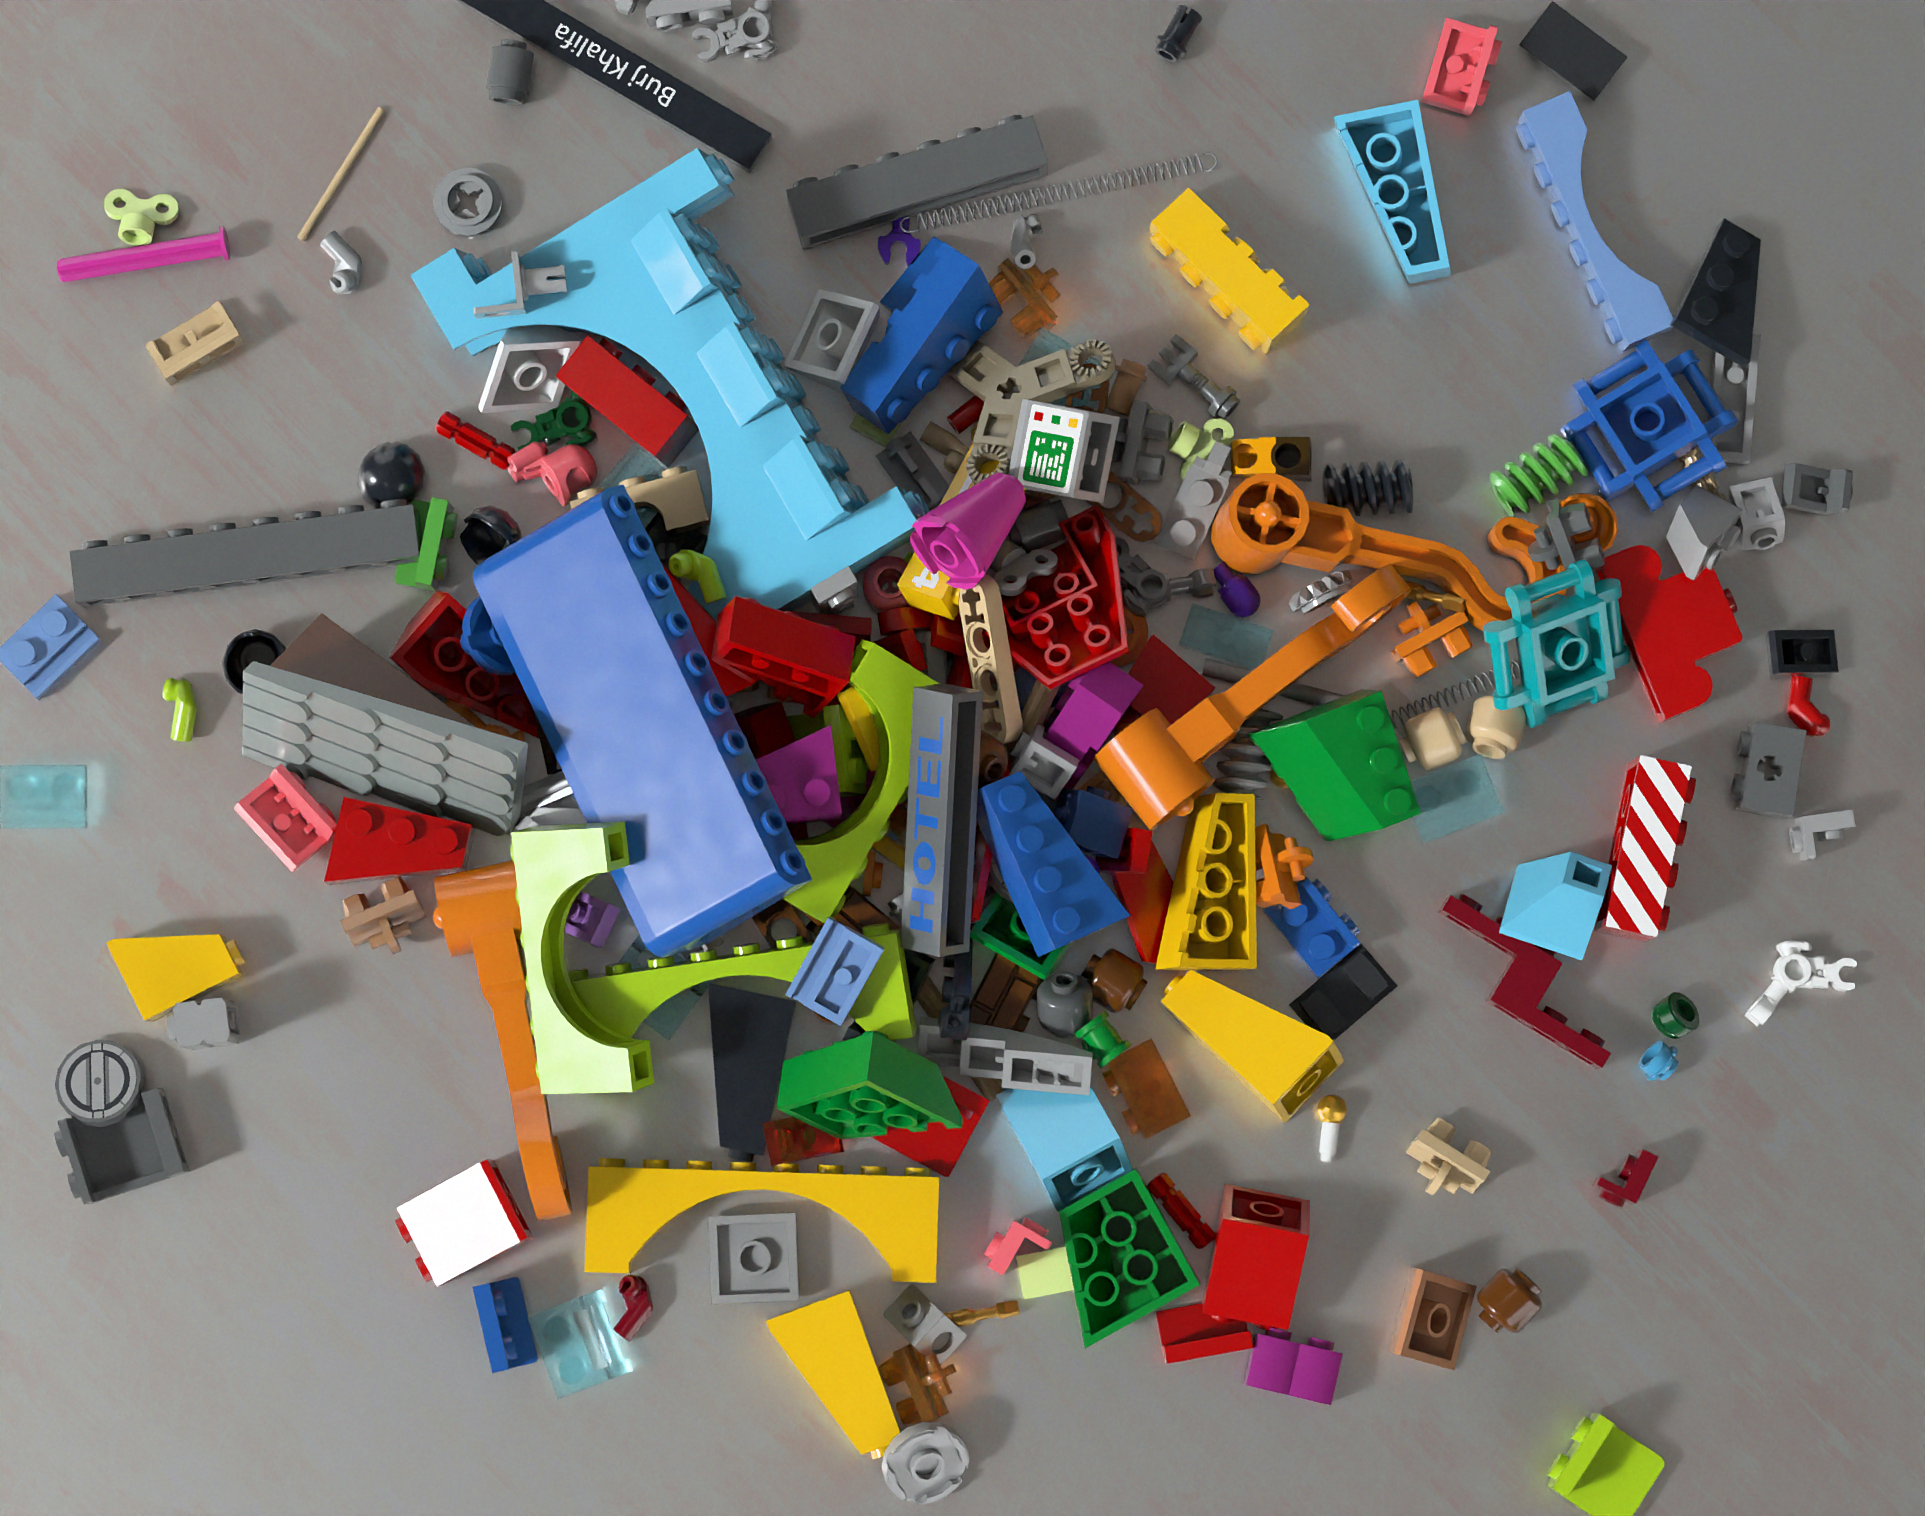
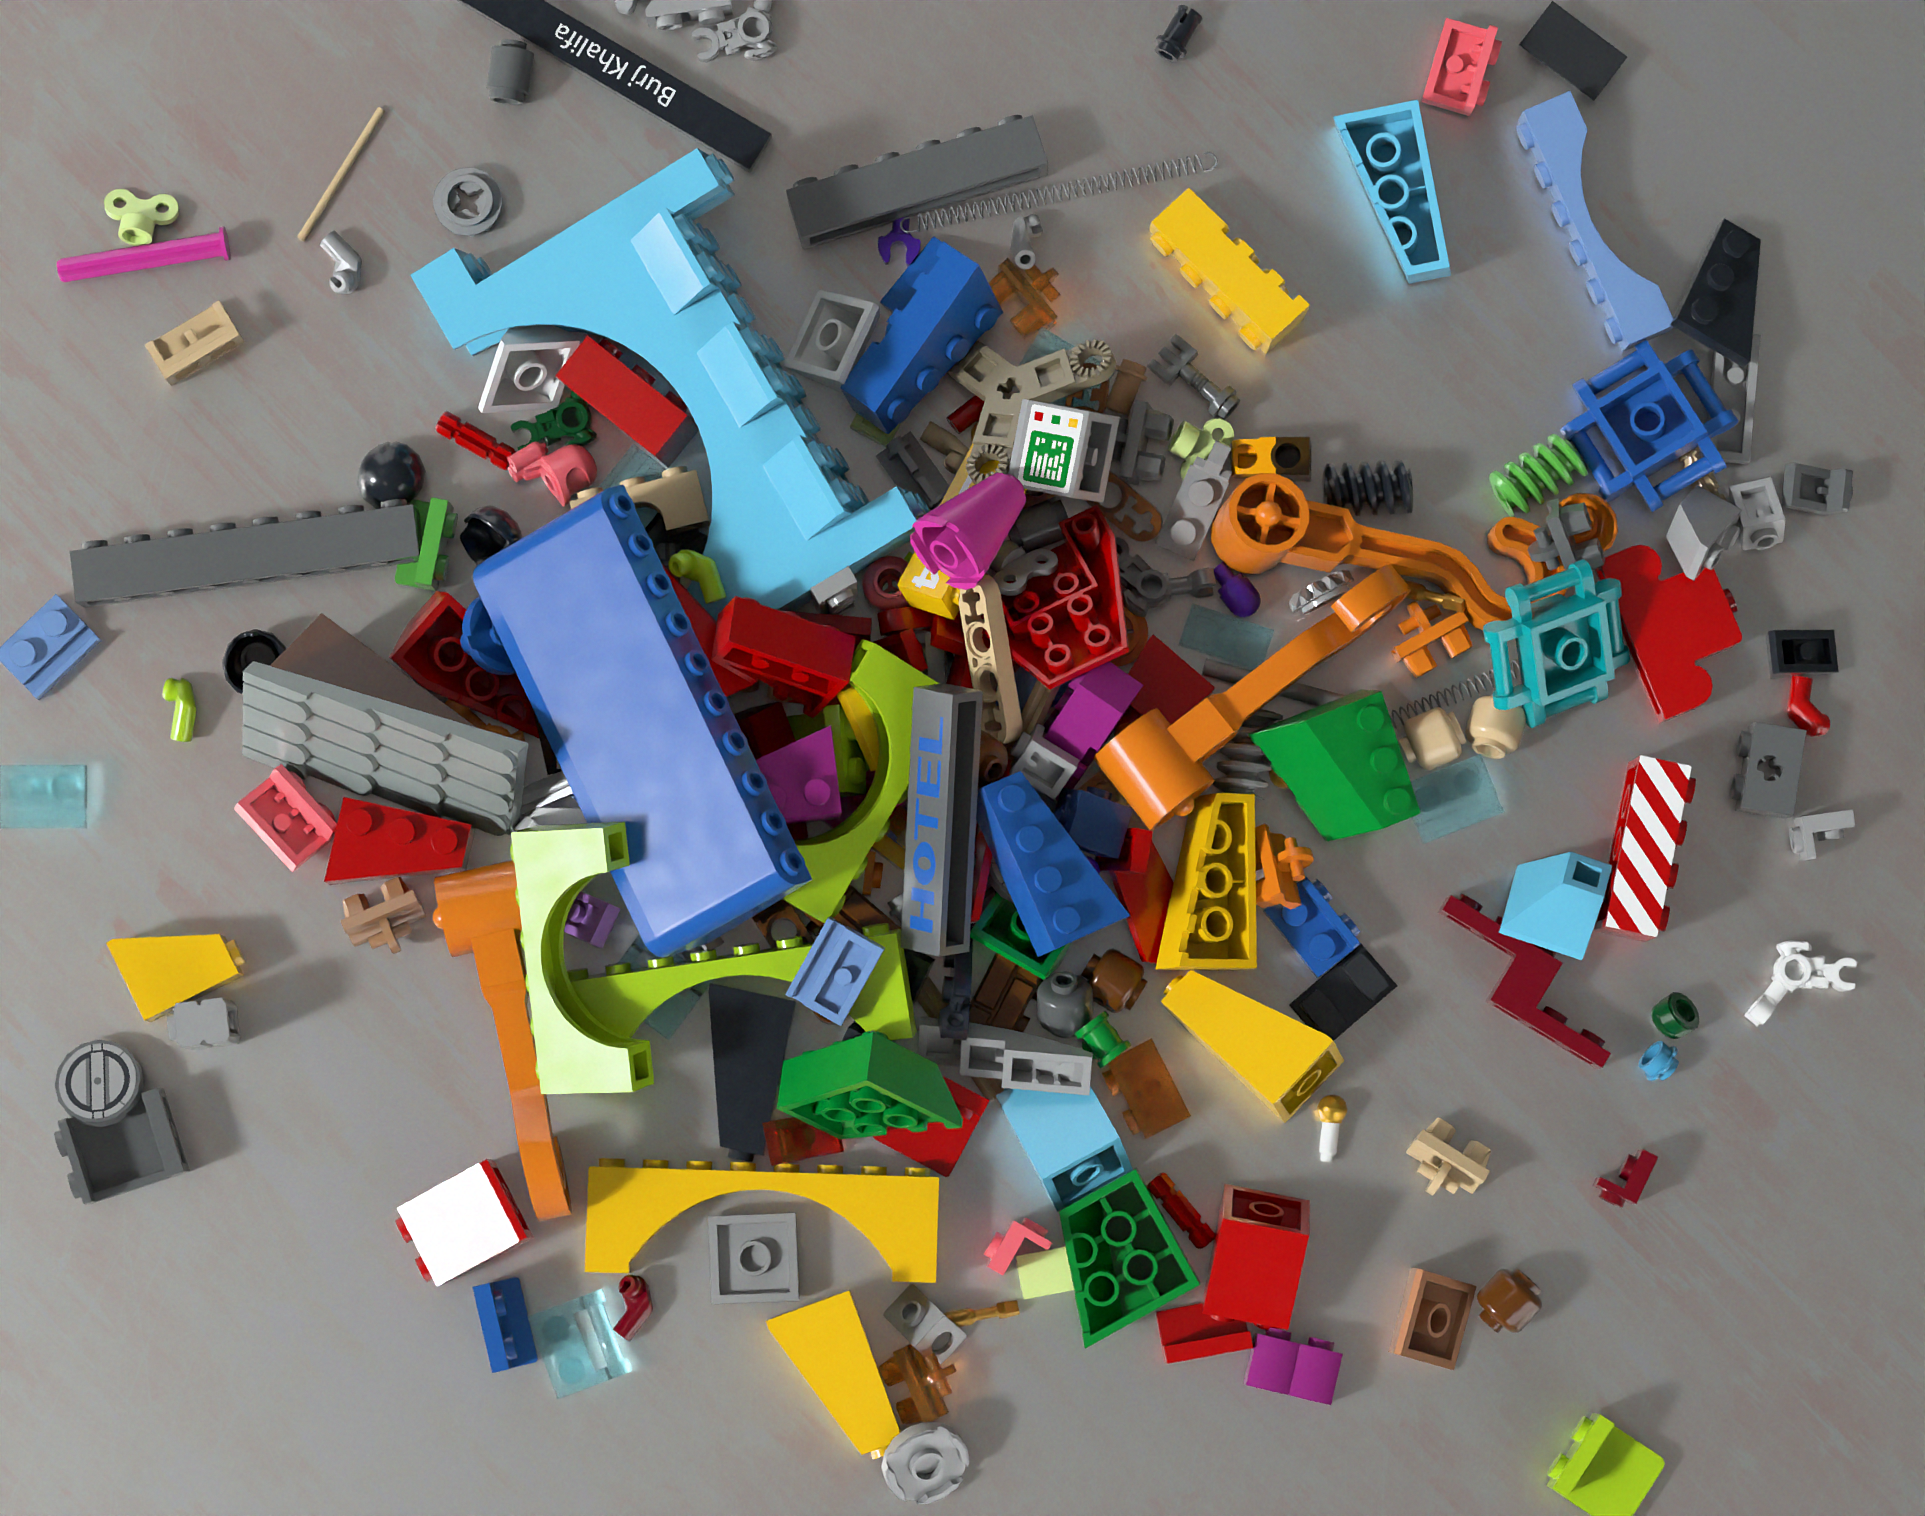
(526, 283): light grey bracket -> none

